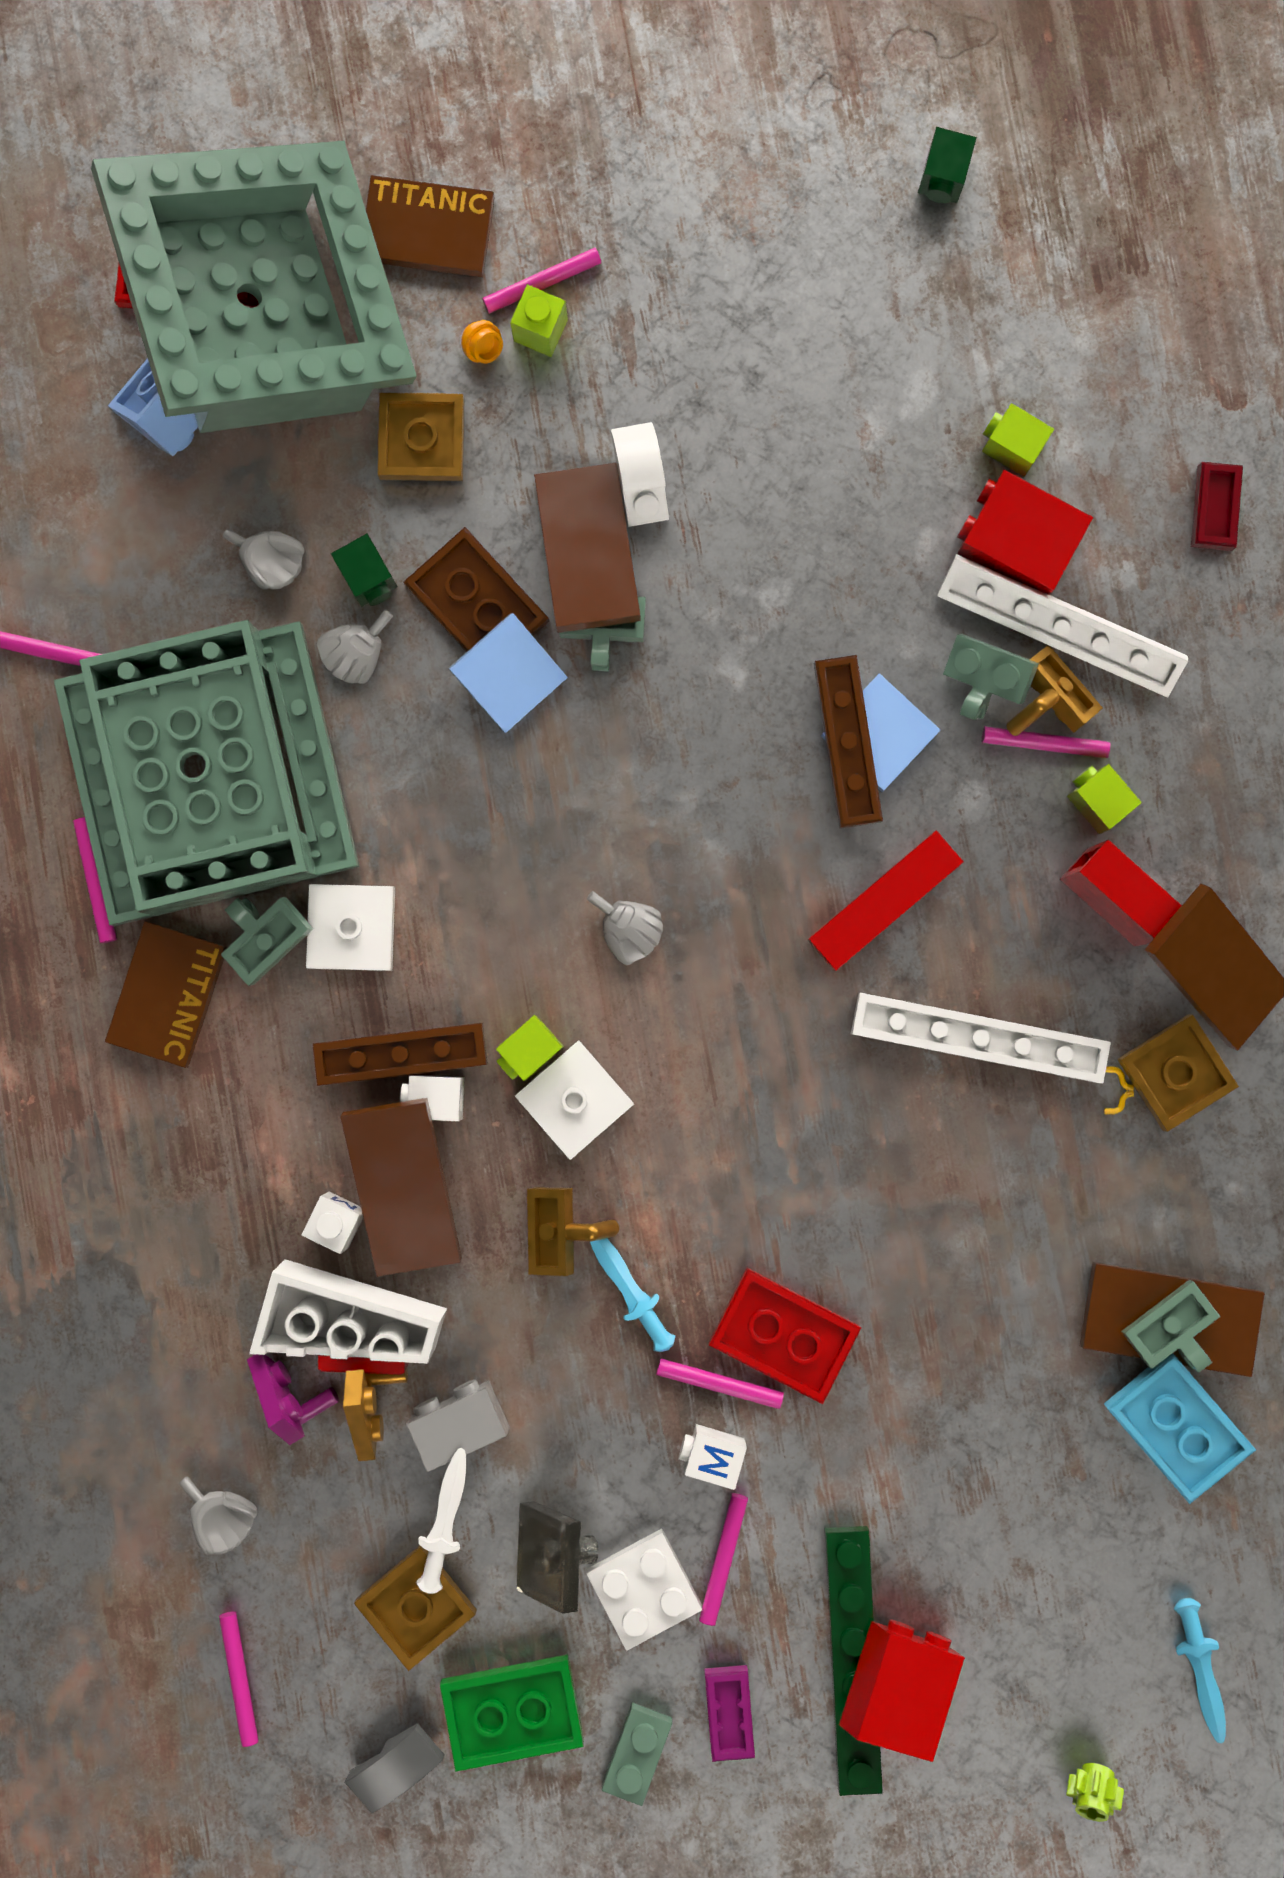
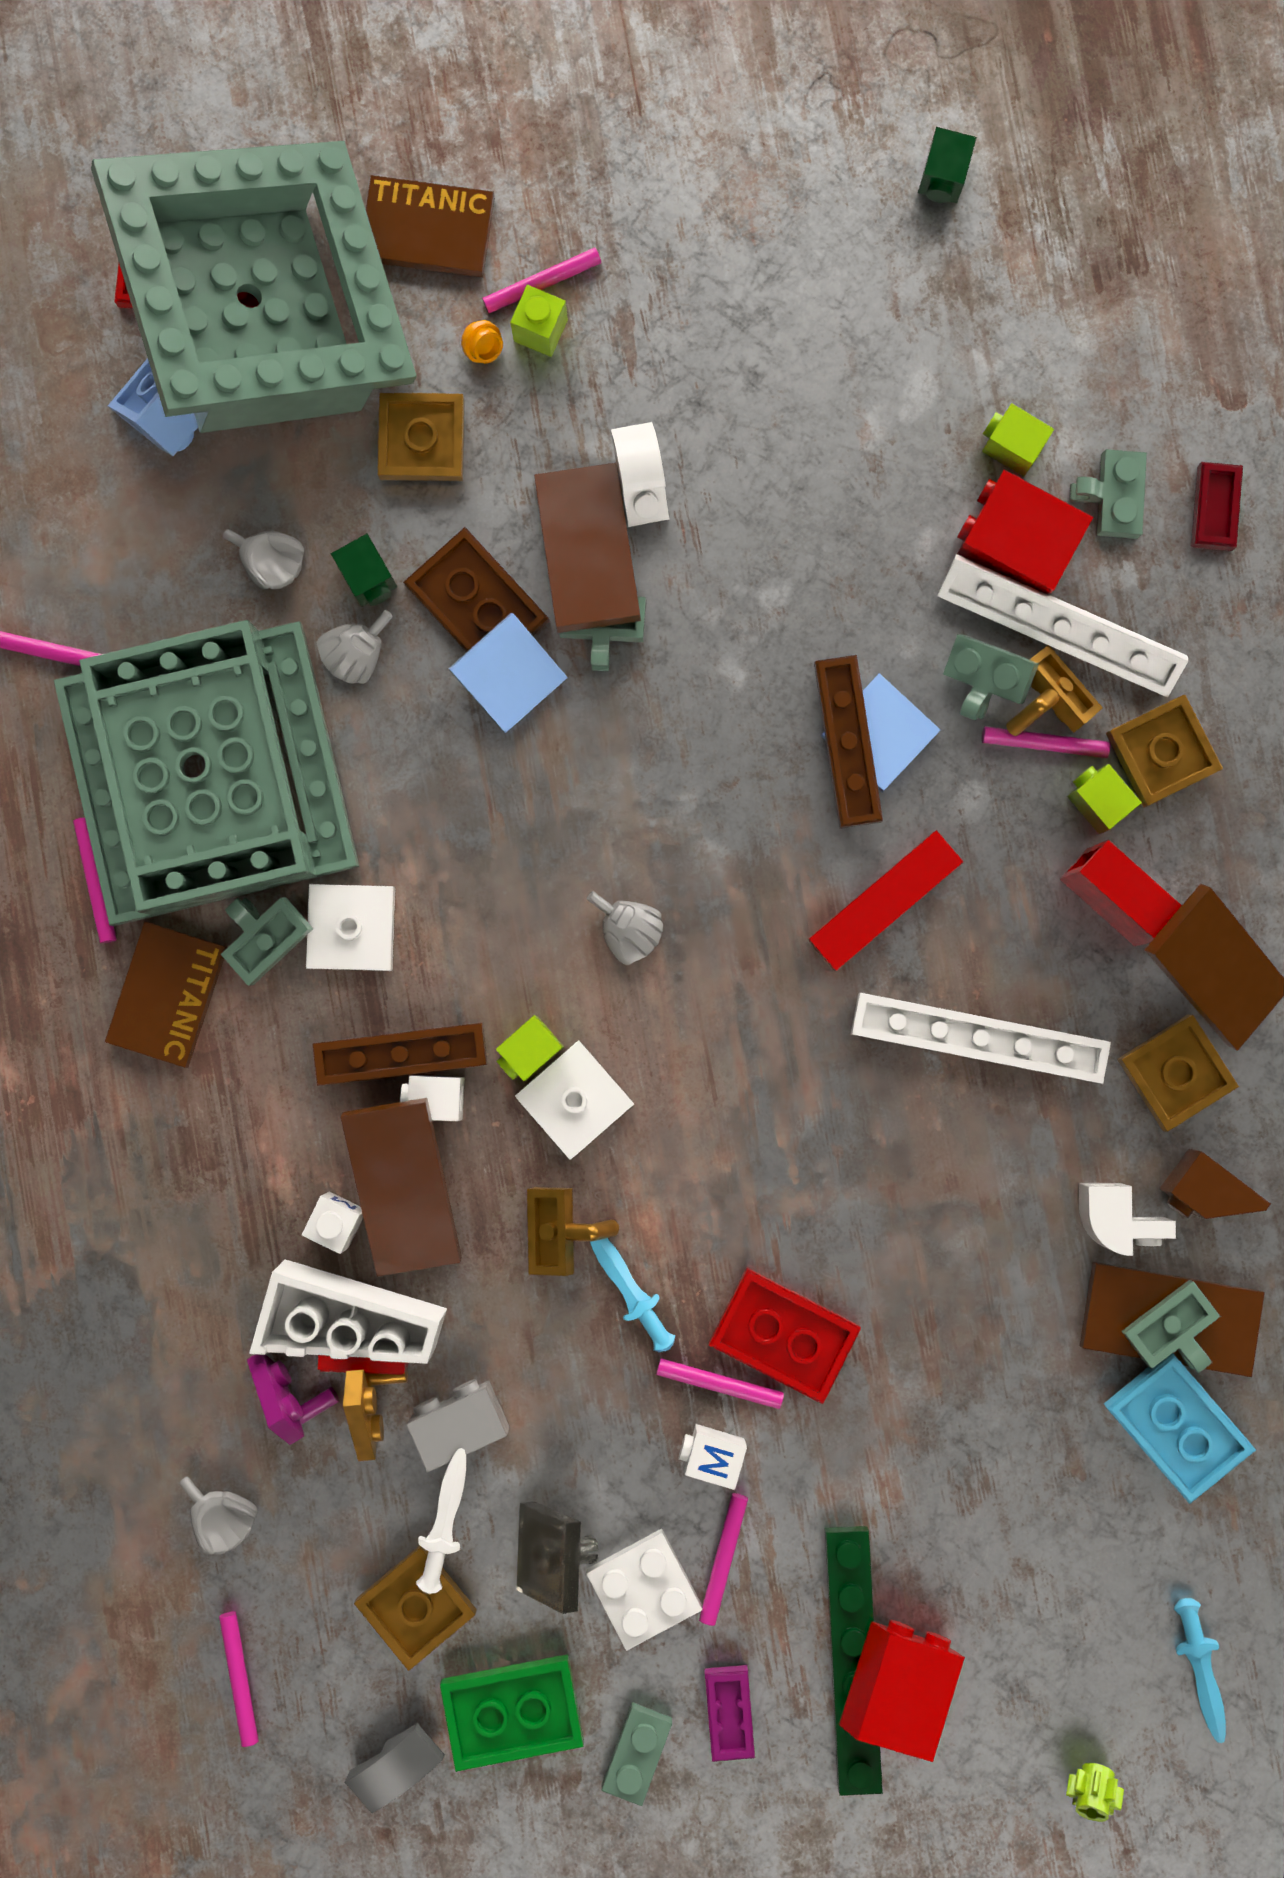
(1108, 1219): none -> white brick
(1111, 1111): yellow piece -> none
(1118, 493): none -> sand green plate
(1164, 750): none -> pearl gold plate
(1208, 1189): none -> reddish brown slope

